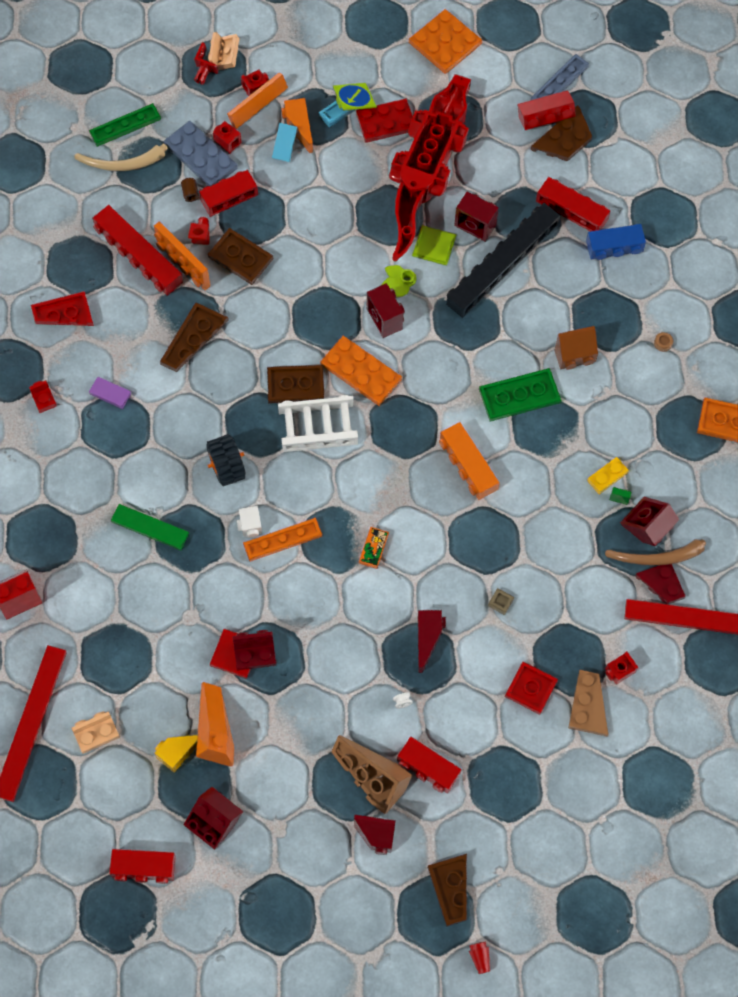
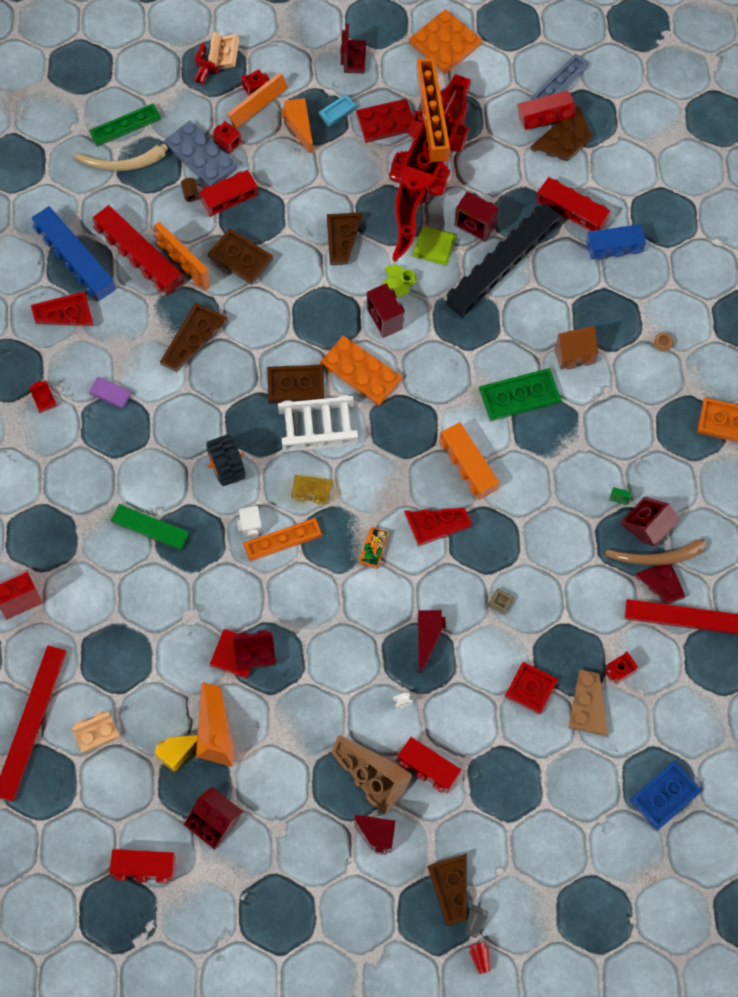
(73, 253): none -> blue brick
(200, 232): red bracket -> none
(284, 142): medium azure tile -> none
(311, 489): none -> clear yellow bracket
(341, 236): none -> reddish brown wing
(352, 53): none -> dark red bracket
(353, 96): piece -> none
(432, 110): none -> orange brick
(437, 524): none -> red wing
(475, 921): none -> dark grey cone
(607, 475): yellow plate -> none
(665, 795): none -> blue tile

